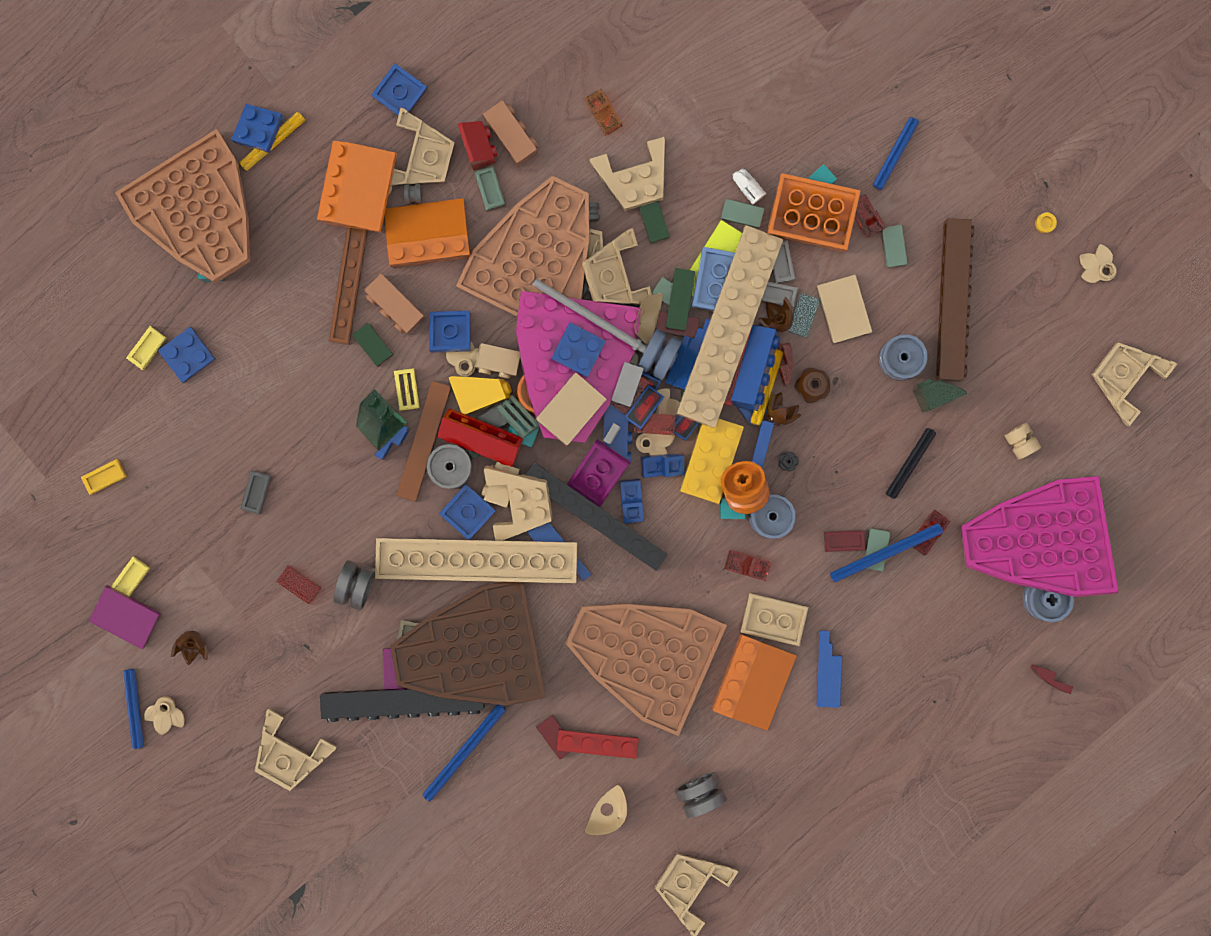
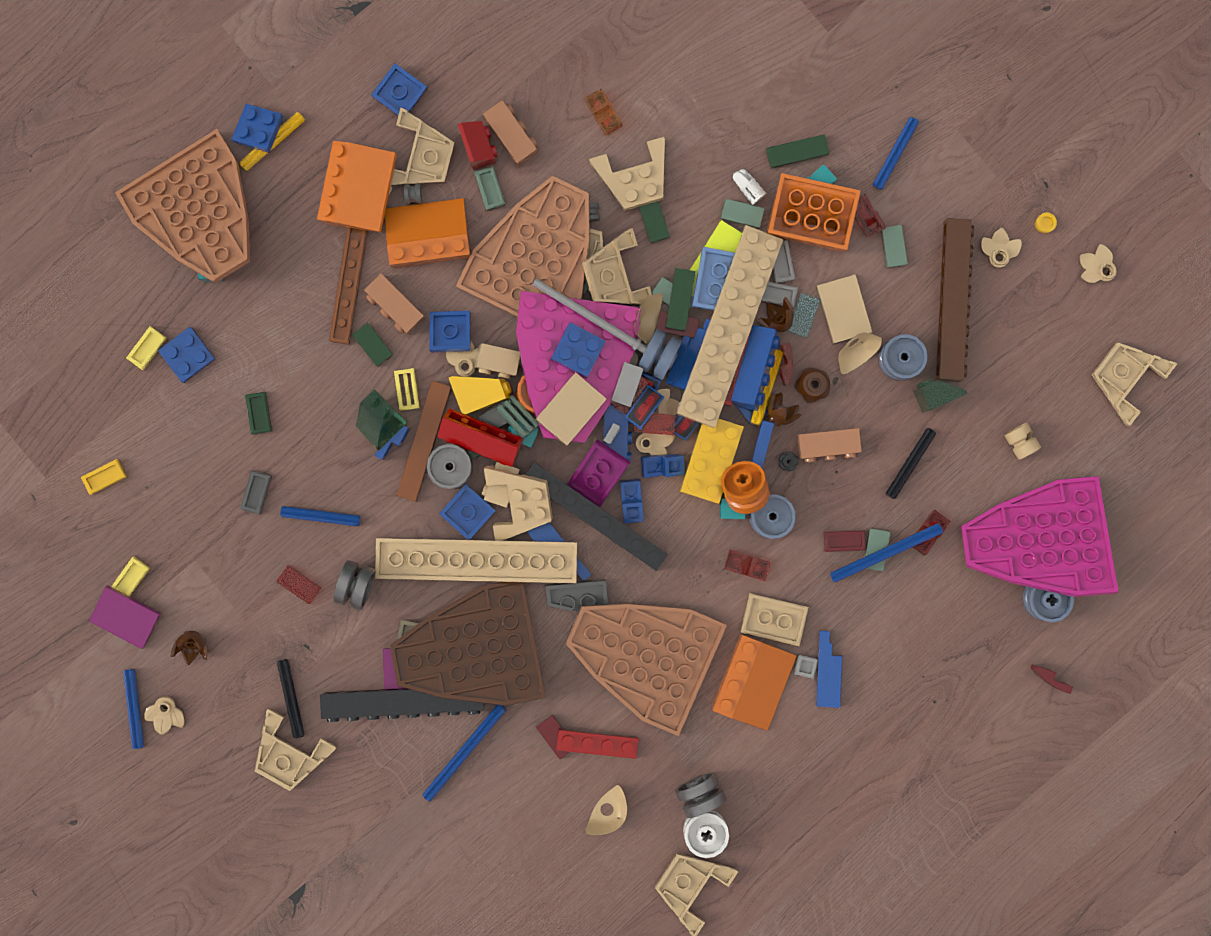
(258, 413): none -> dark green tile
(290, 698): none -> black axle
(320, 516): none -> blue axle
(574, 595): none -> dark grey wing
(710, 844): none -> white wheel
(797, 151): none -> dark green tile
(805, 666): none -> light grey tile
(829, 444): none -> nougat brick
(859, 353): none -> tan piece
(1000, 246): none -> tan plate

